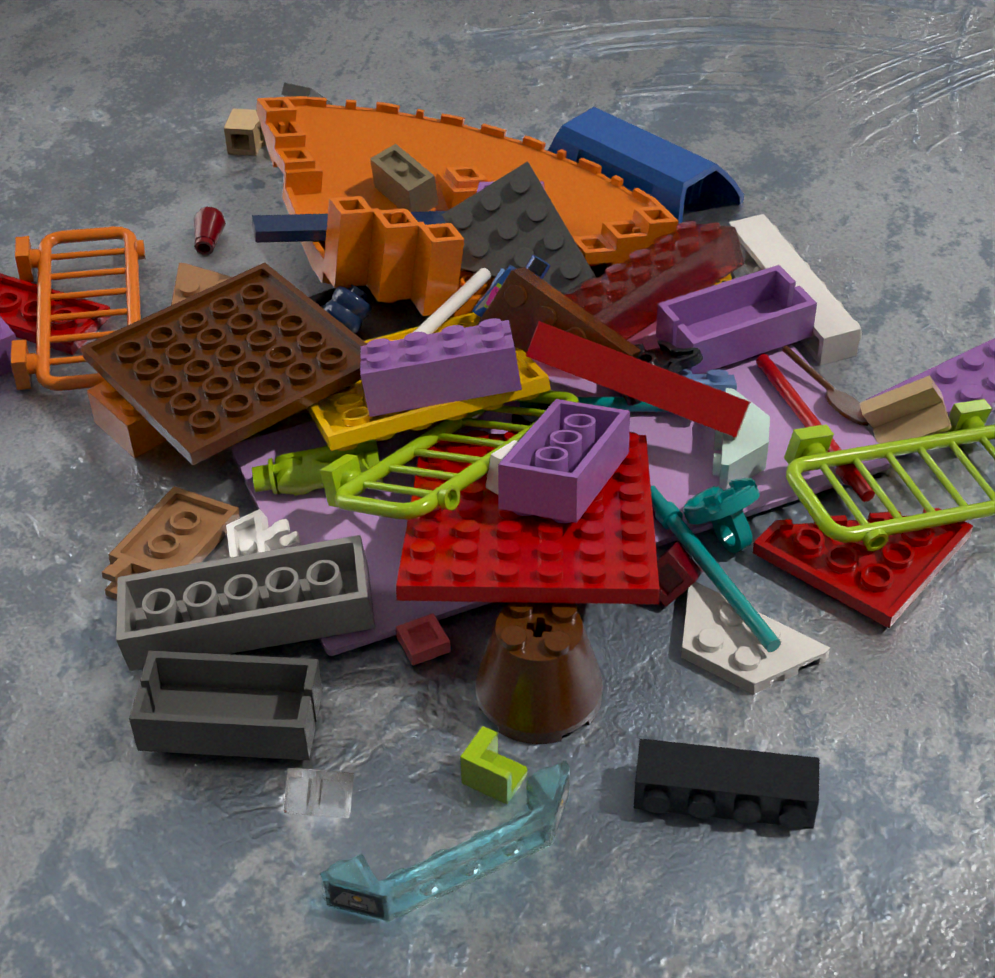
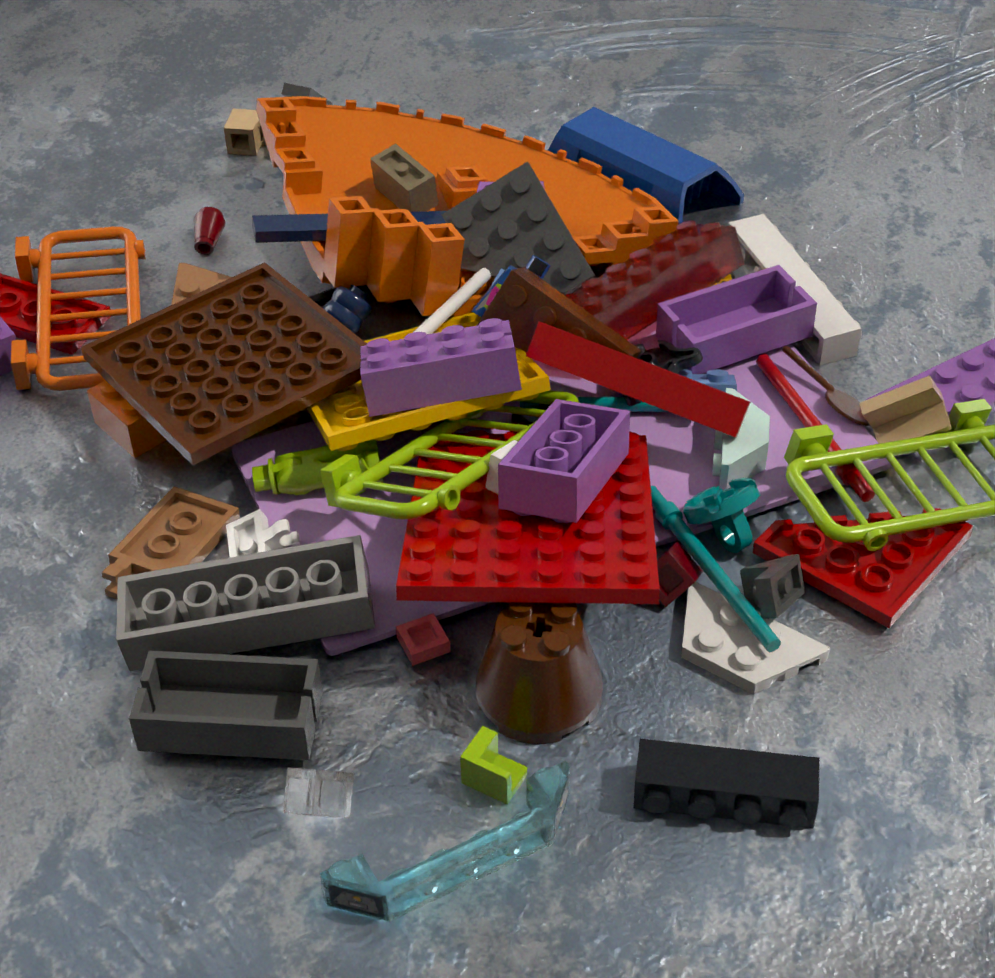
(773, 585): none -> dark grey slope

